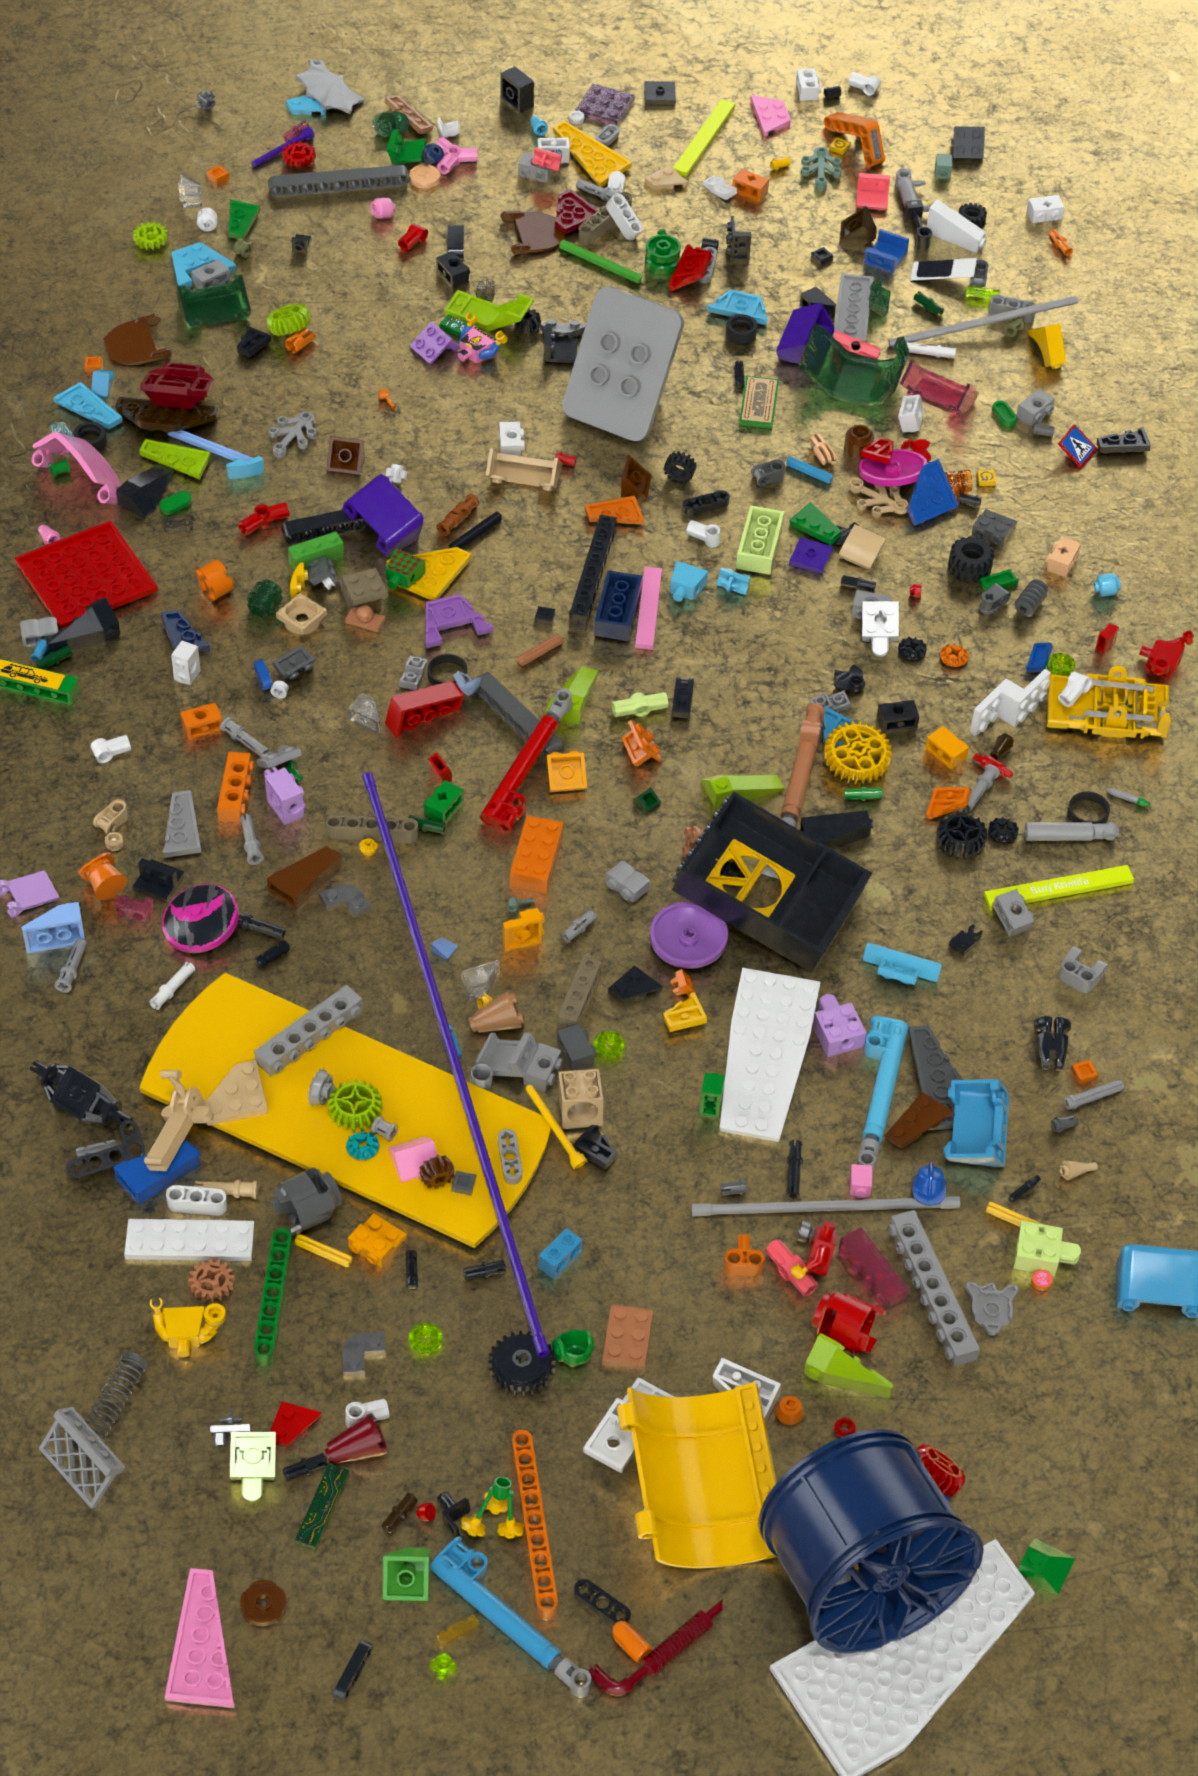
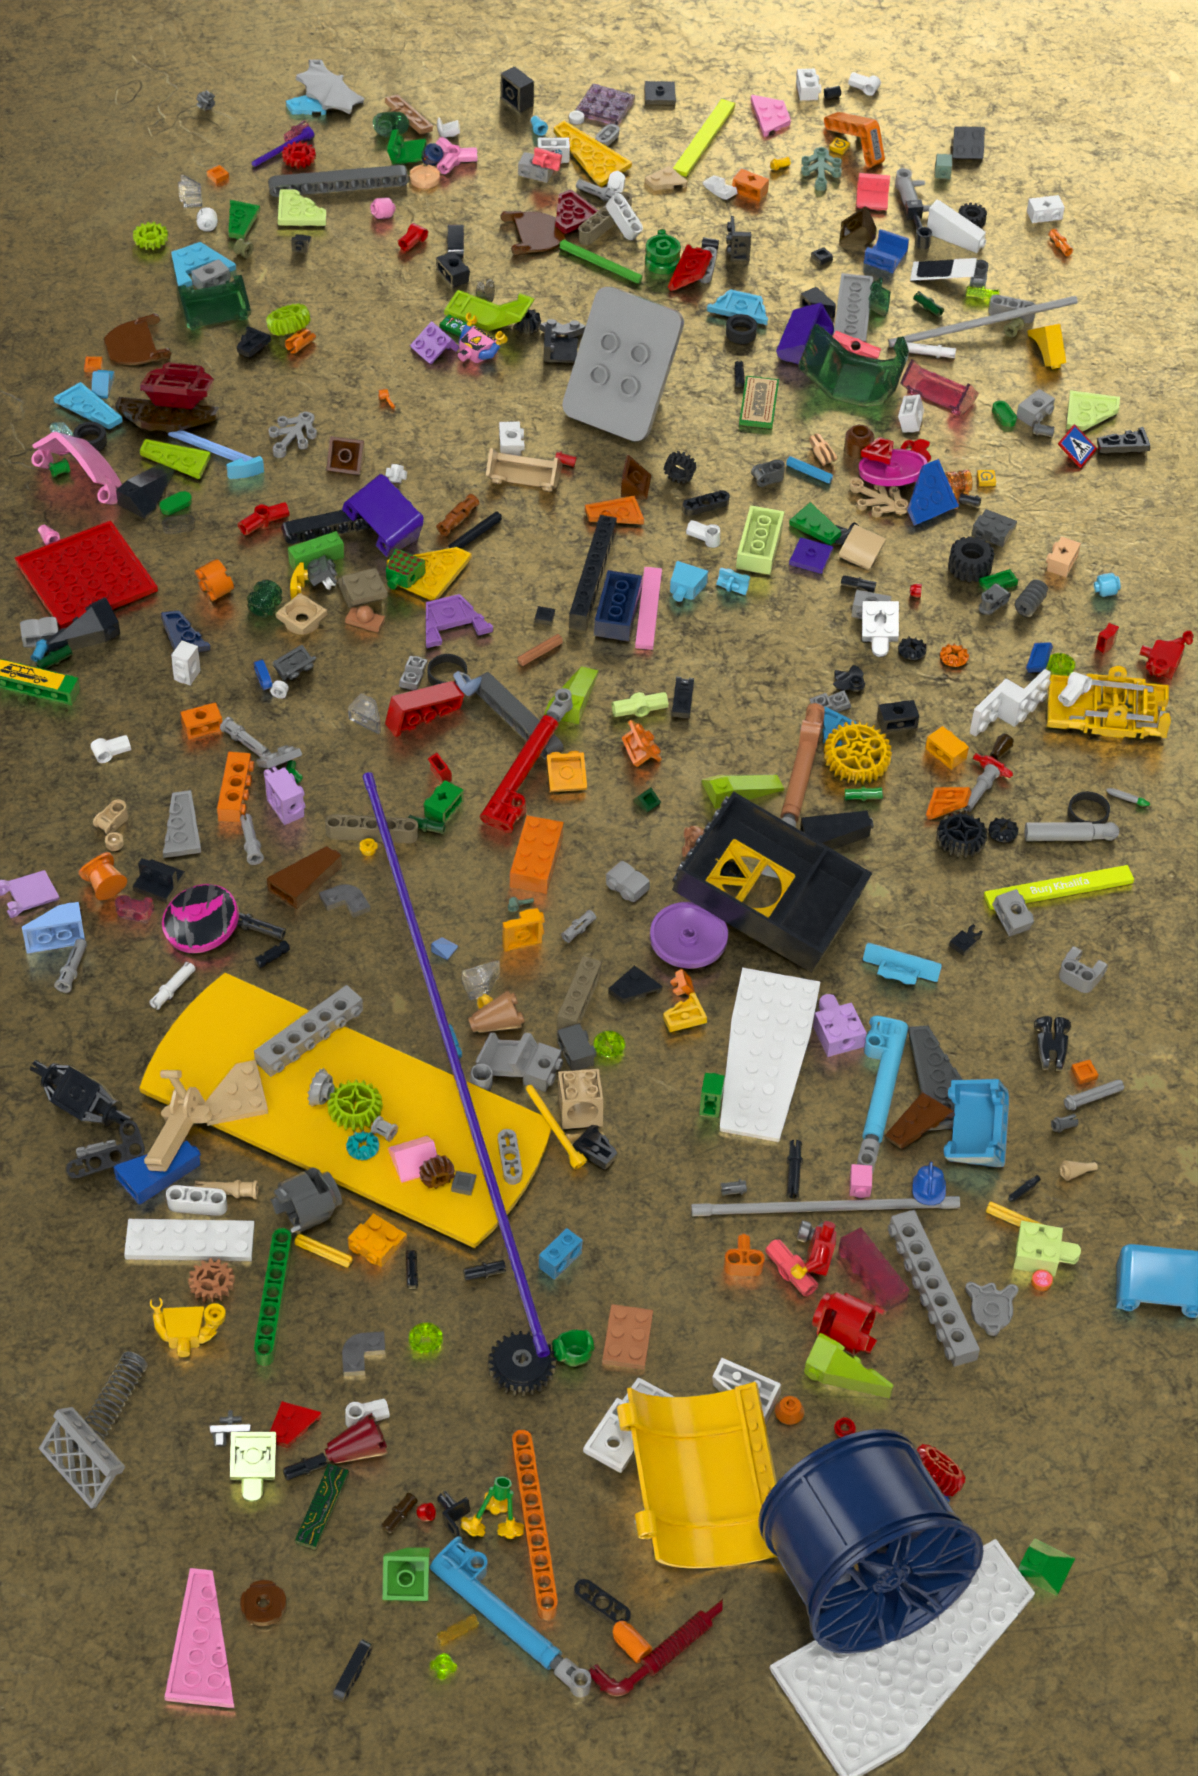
(299, 210): none -> yellowish green plate
(1090, 409): none -> yellowish green plate

